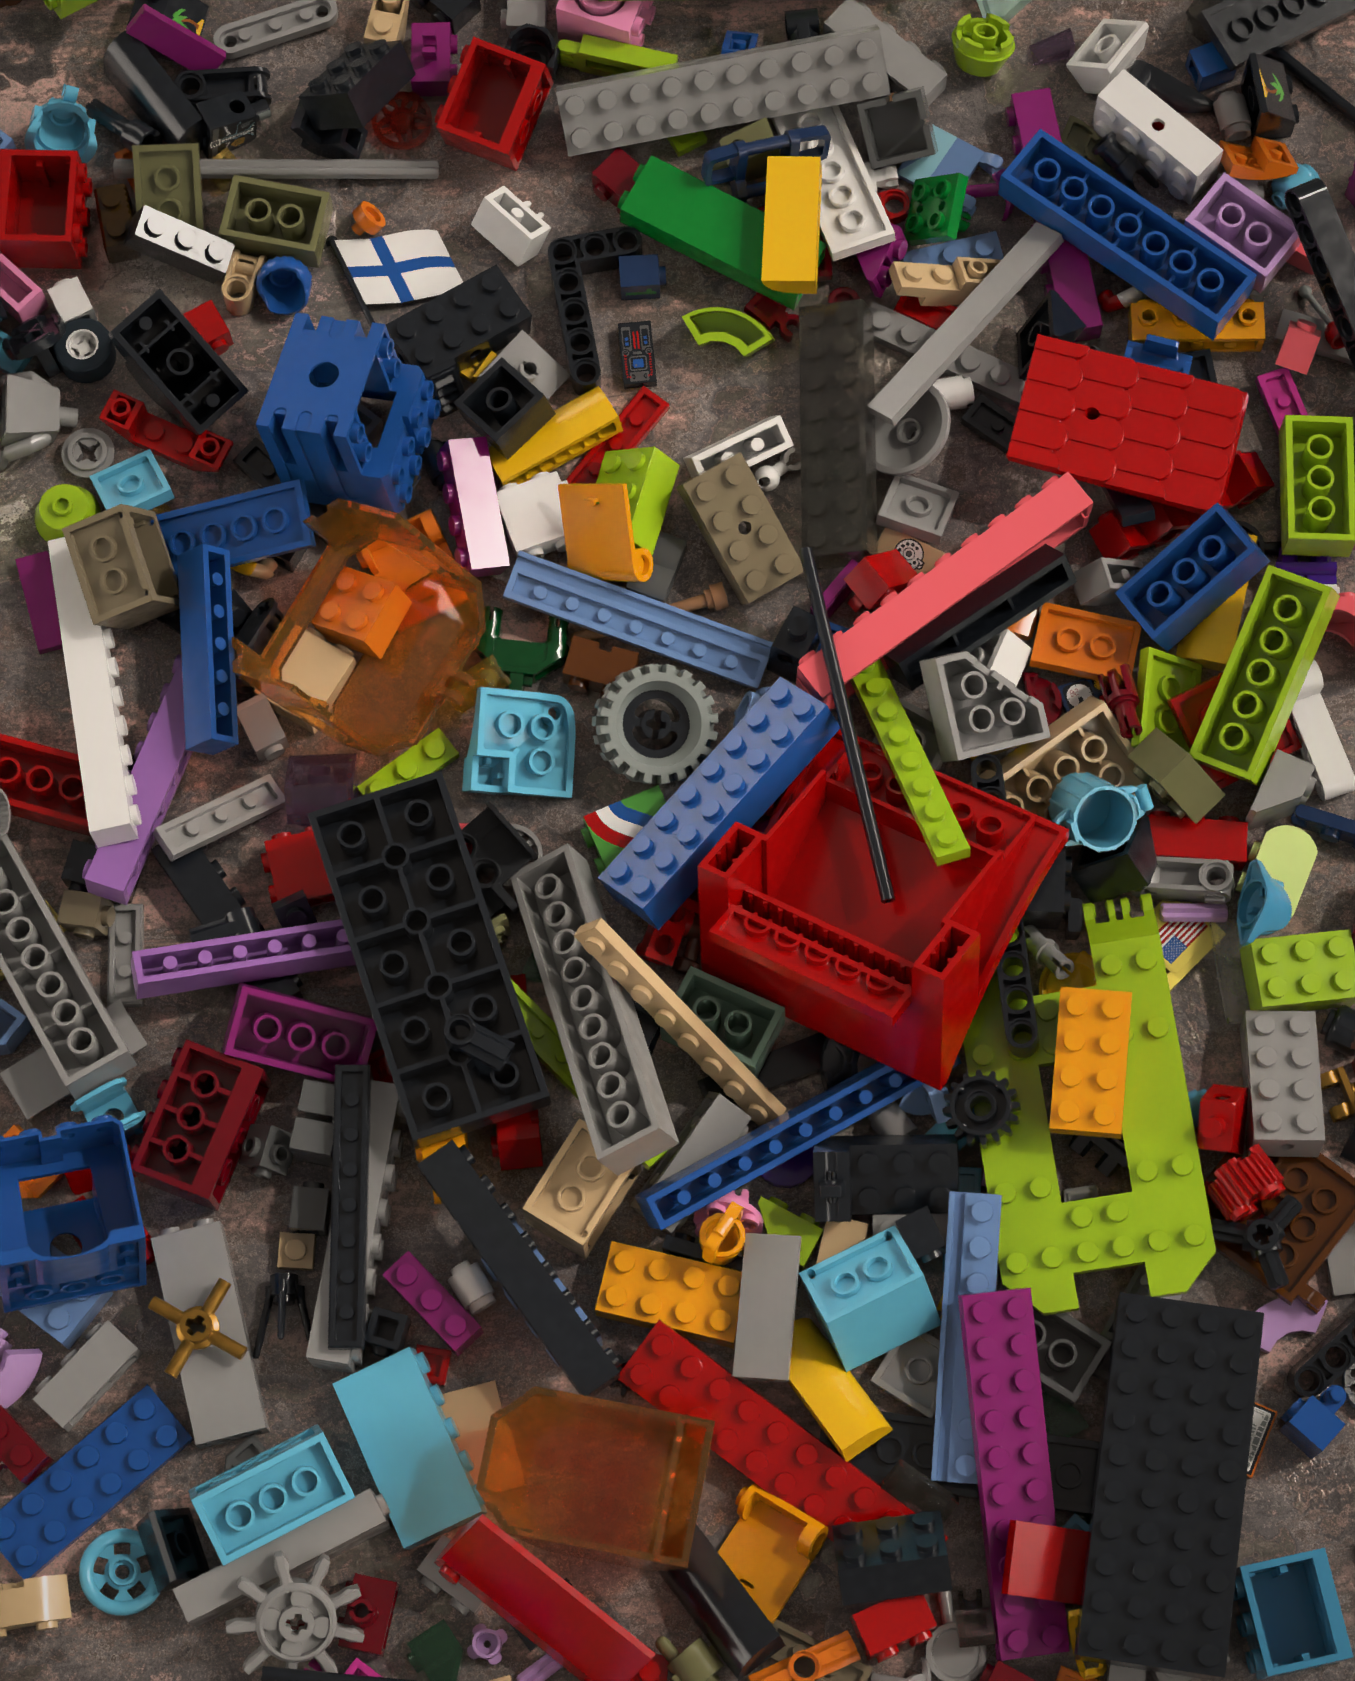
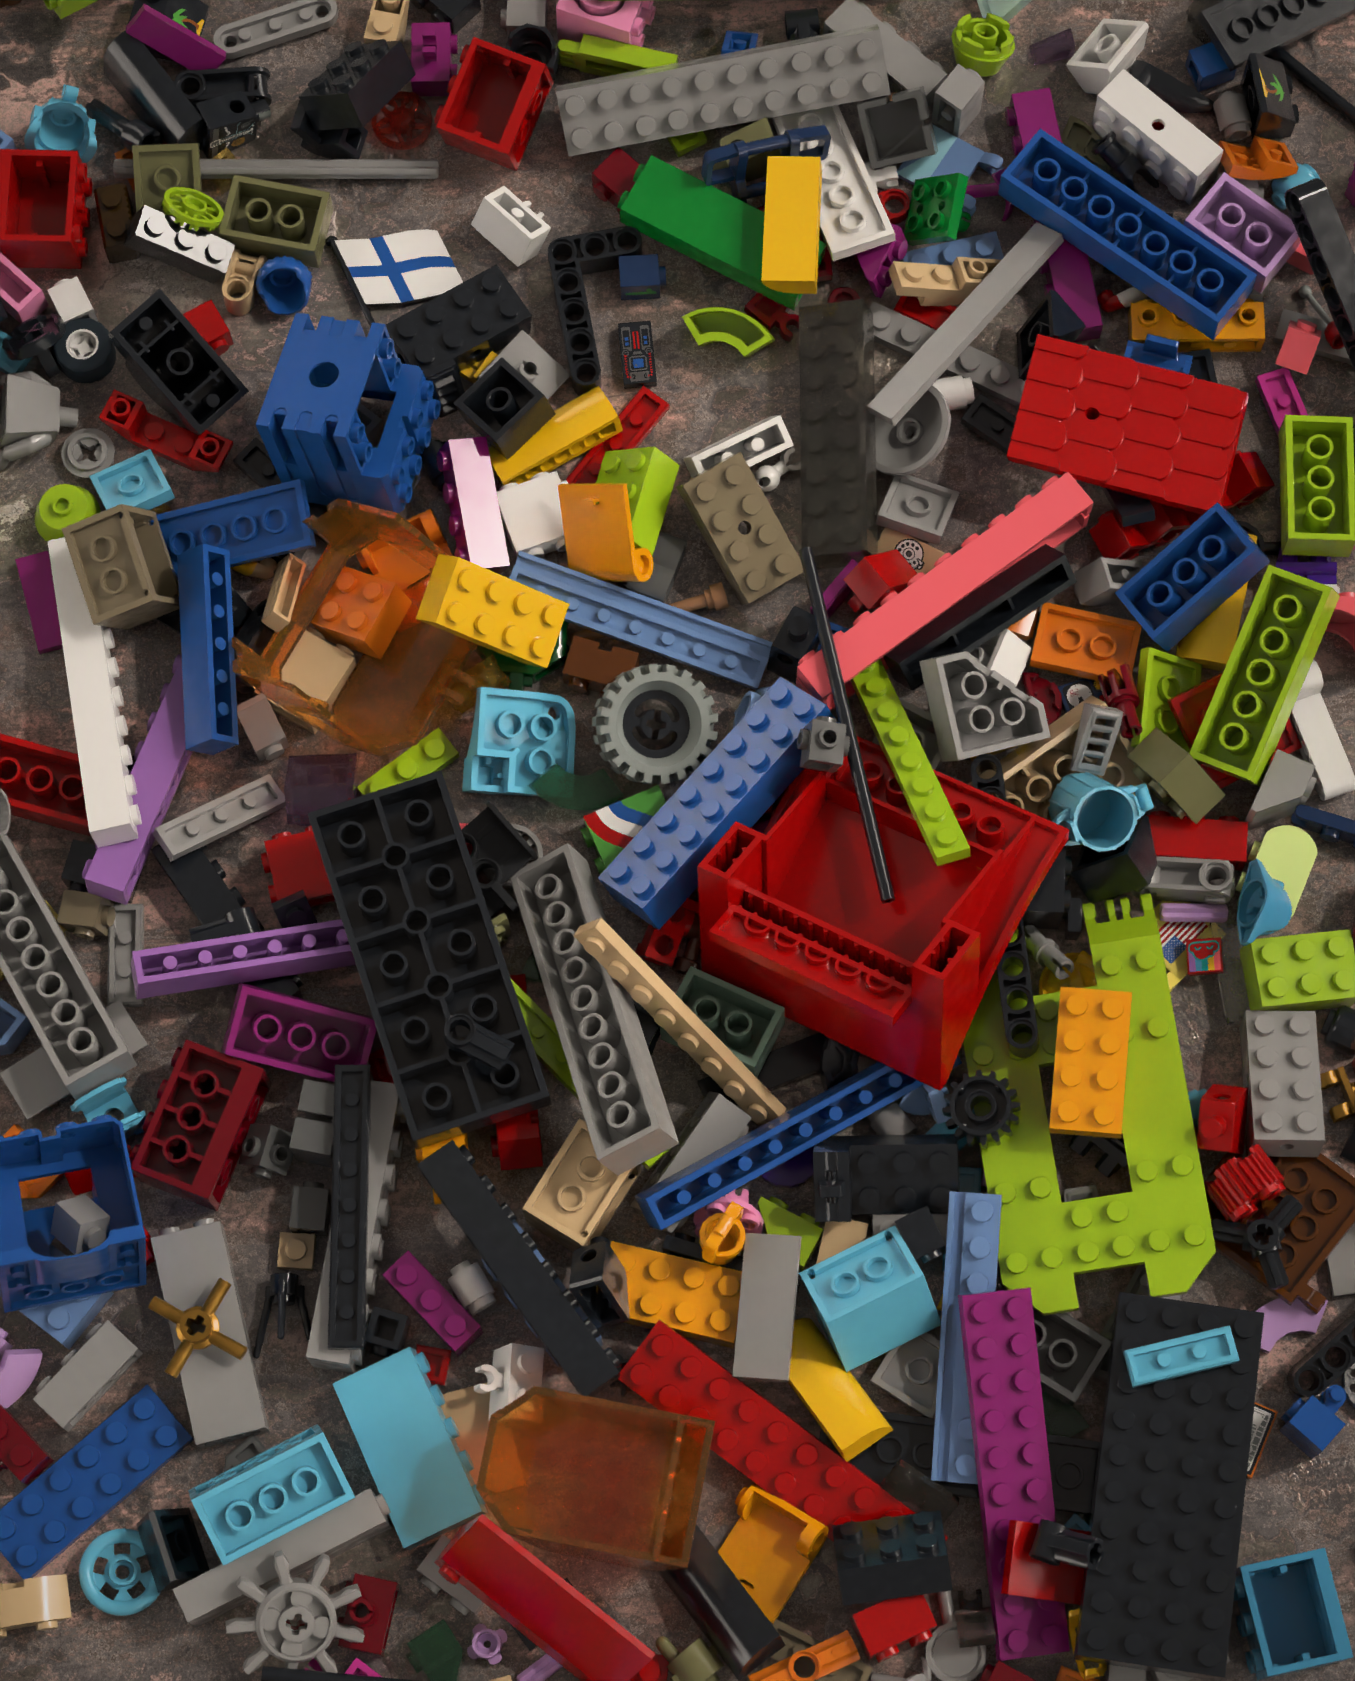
(79, 1224): none -> light grey brick
(192, 208): none -> lime wheel
(283, 592): none -> tan piece
(367, 219): orange tile -> none
(492, 611): none -> yellow brick
(512, 1374): none -> white brick
(575, 791): none -> clear green tile
(600, 1283): none -> black torso
(823, 744): none -> dark grey brick
(958, 100): none -> light grey brick
(1059, 1544): none -> black piece
(1087, 725): none -> light grey slope
(1181, 1356): none -> medium azure tile
(1204, 956): none -> tile

